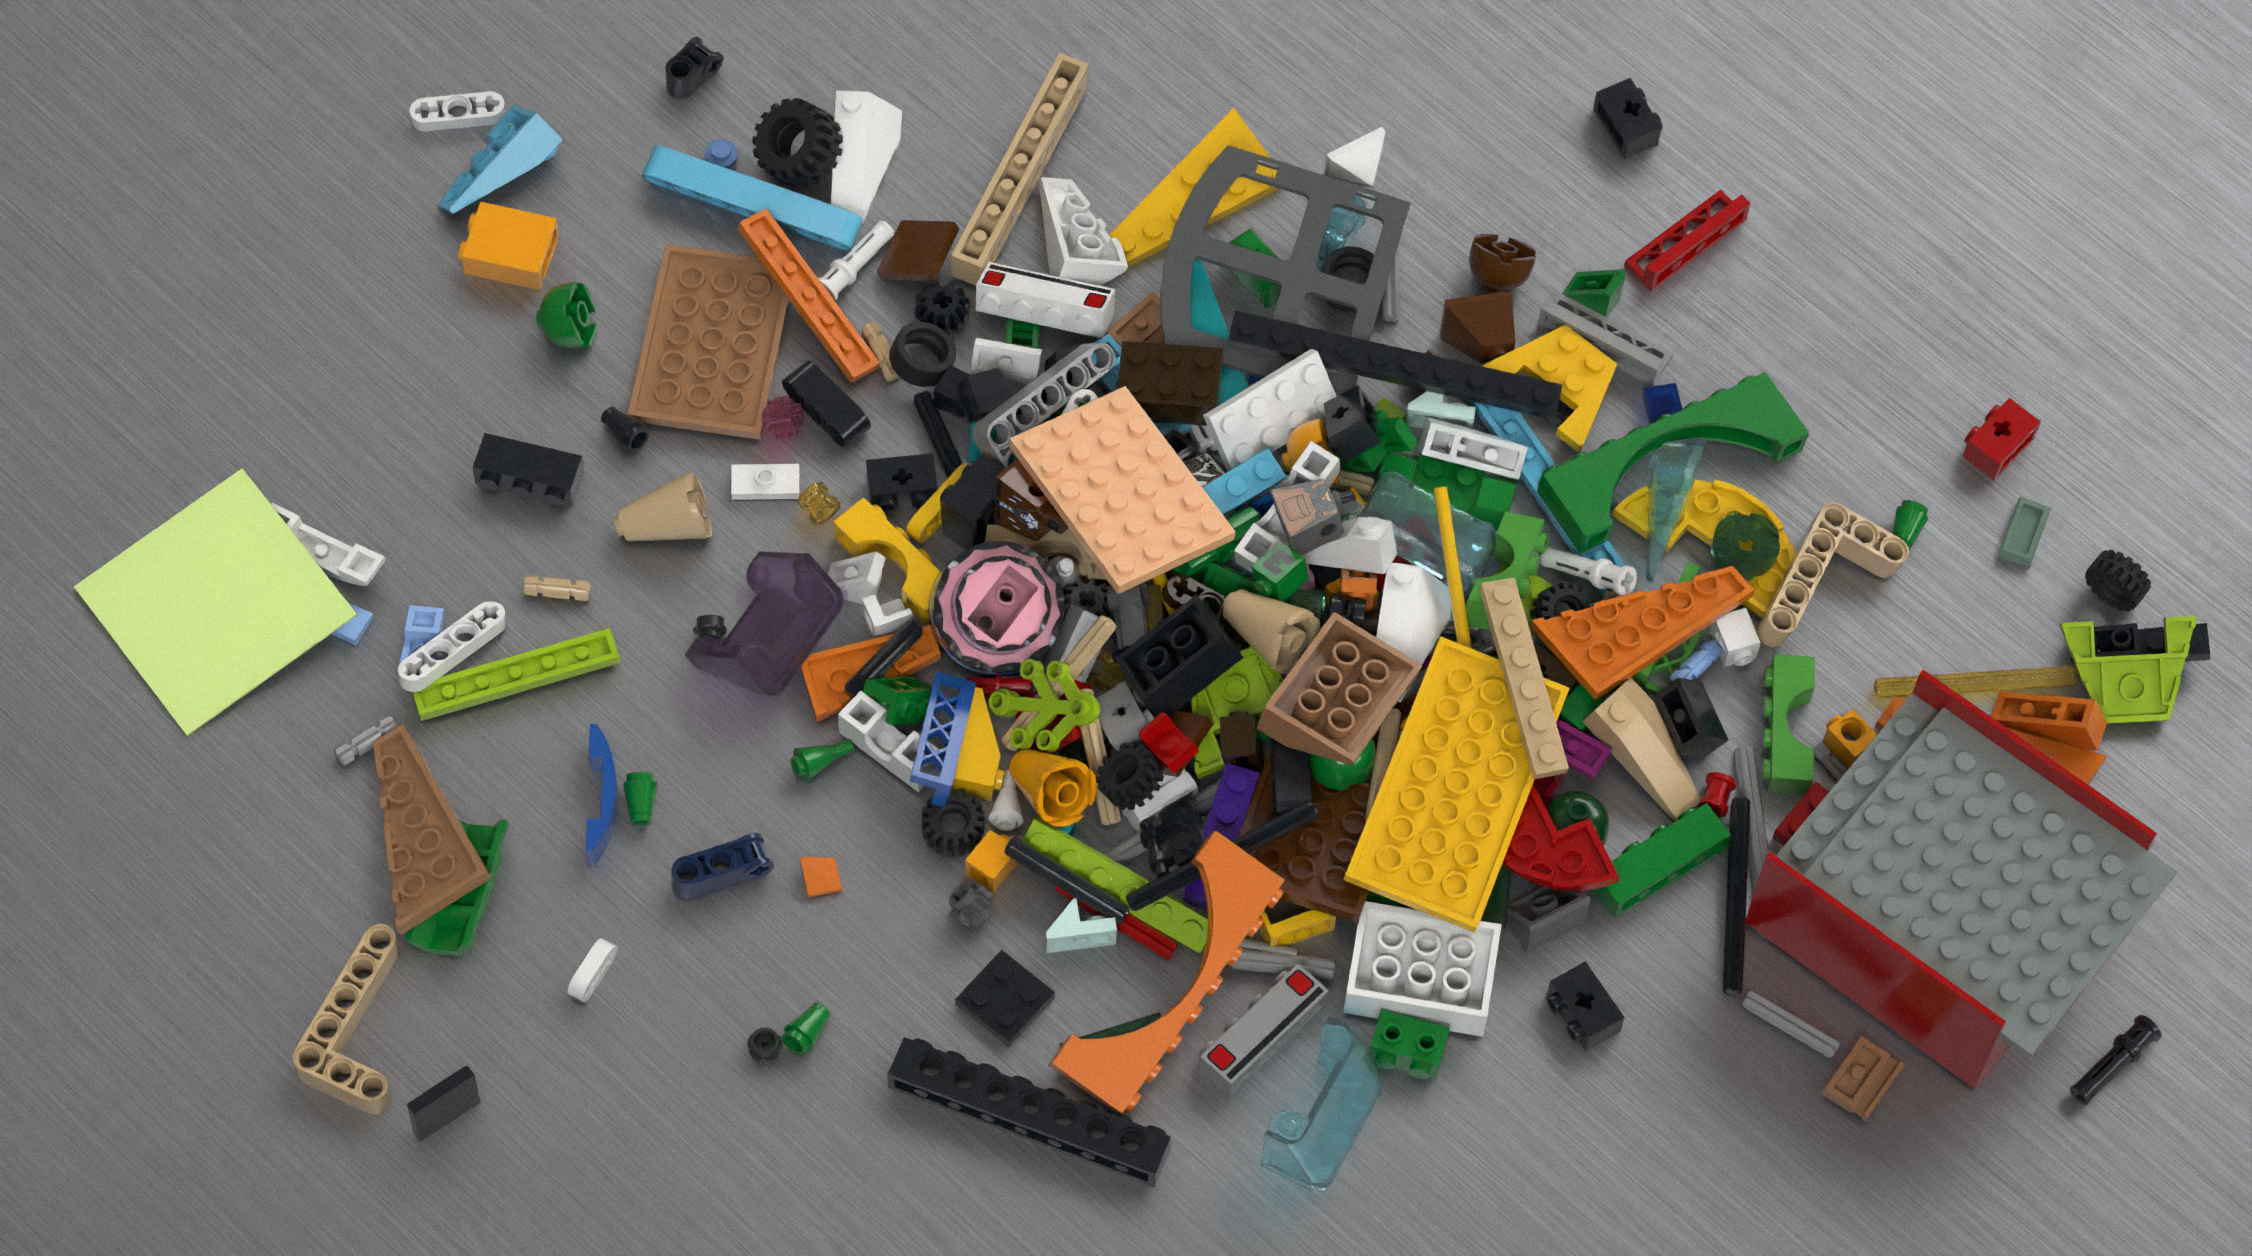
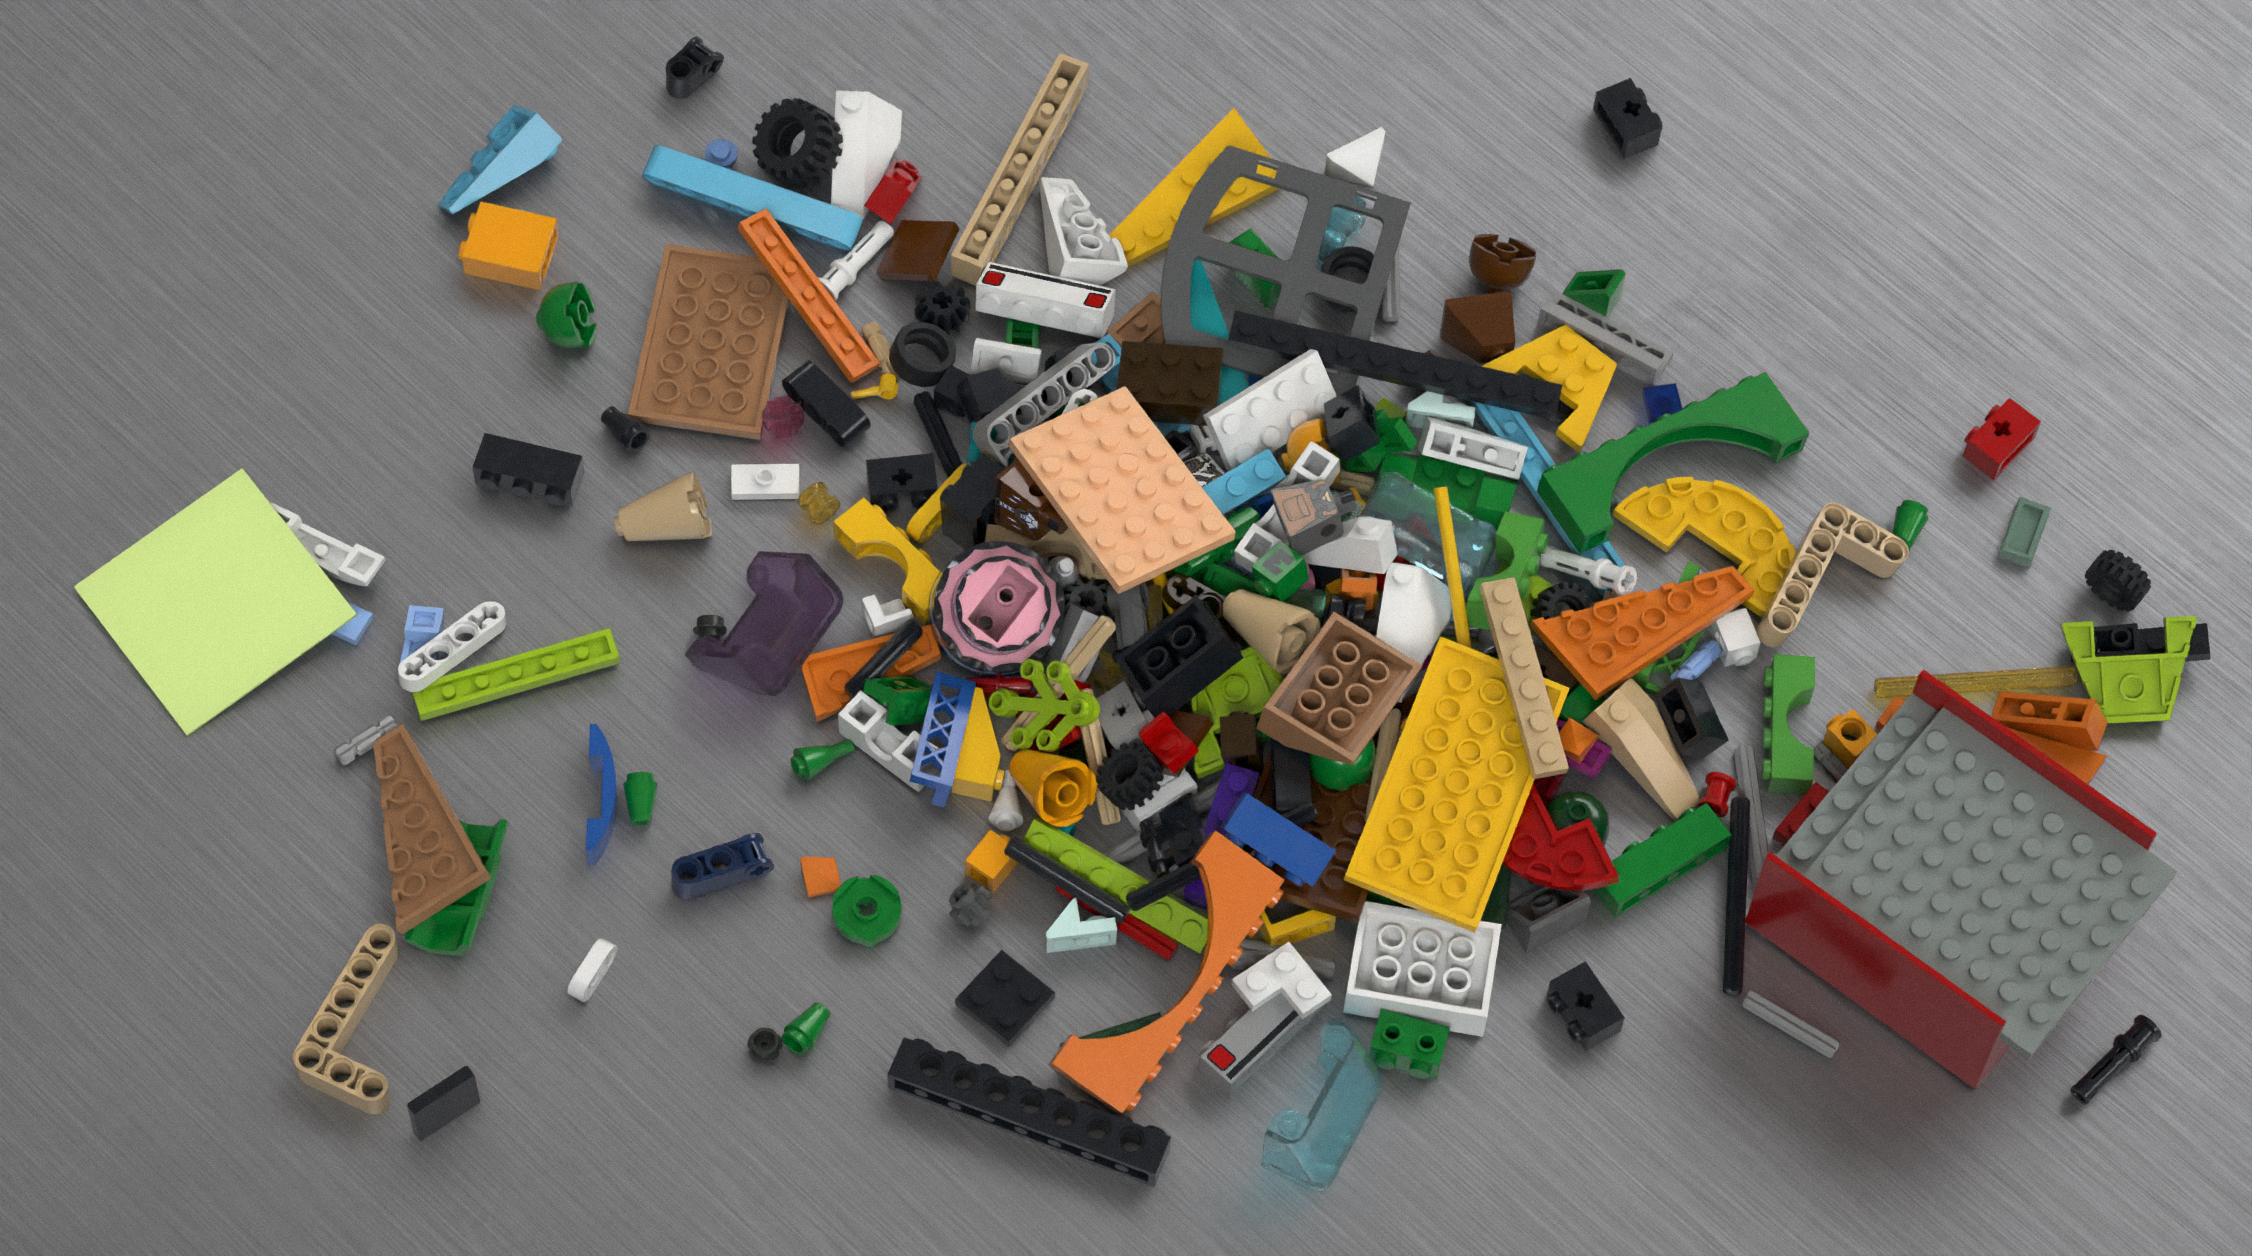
(433, 104): white beam -> none
(557, 587): tan axle -> none
(858, 576): white slope -> none
(866, 891): none -> green plate
(887, 388): none -> yellow hand
(893, 190): none -> red slope
(959, 840): black tyre -> none
(1276, 840): none -> blue brick
(1282, 973): none -> white plate
(1576, 740): none -> orange slope
(1669, 489): clear light blue wedge -> none
(1688, 245): red fence -> none
(1755, 528): clear green plate -> none
(1863, 1078): medium nougat plate -> none

